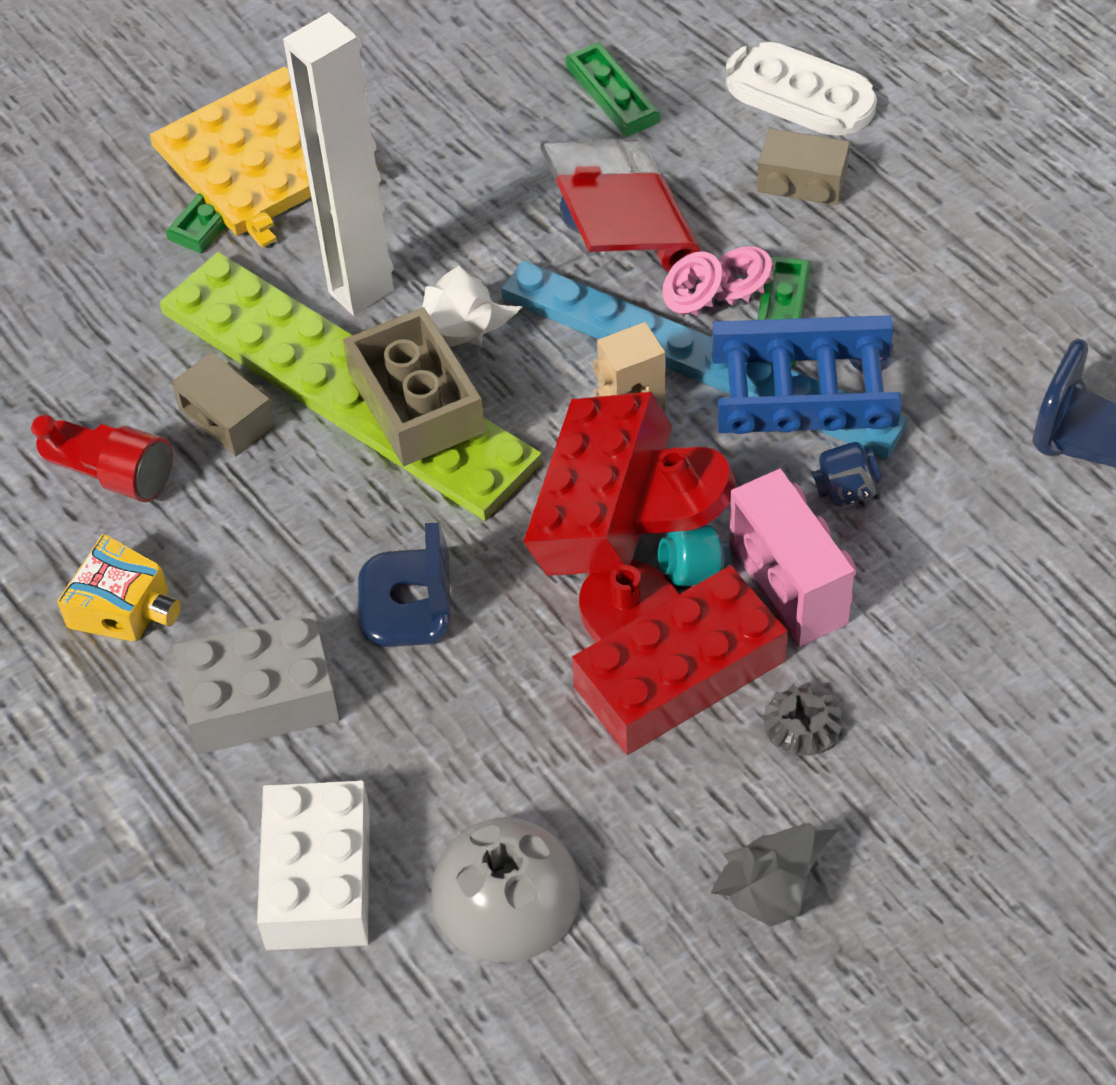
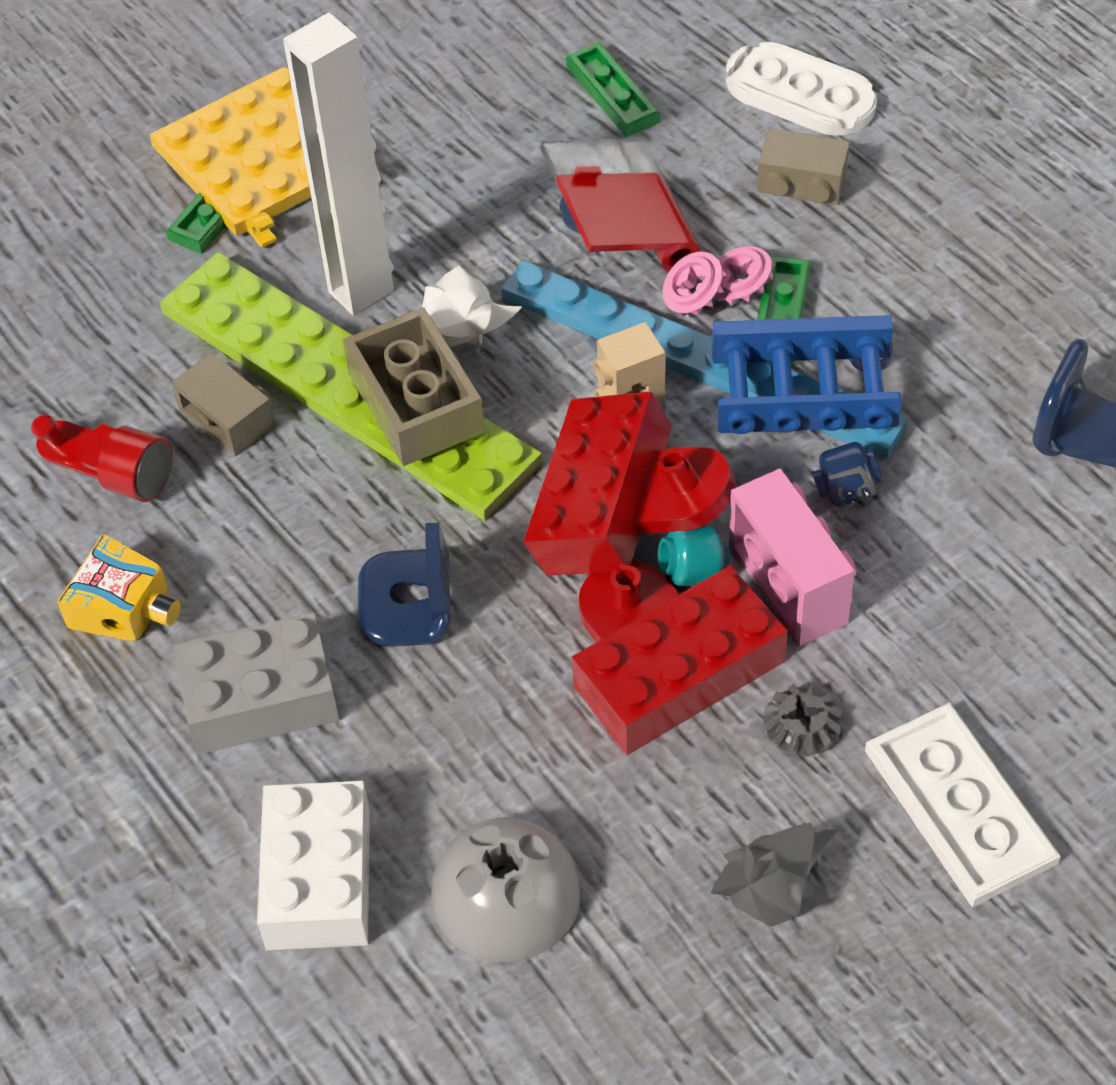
(962, 804): none -> white tile

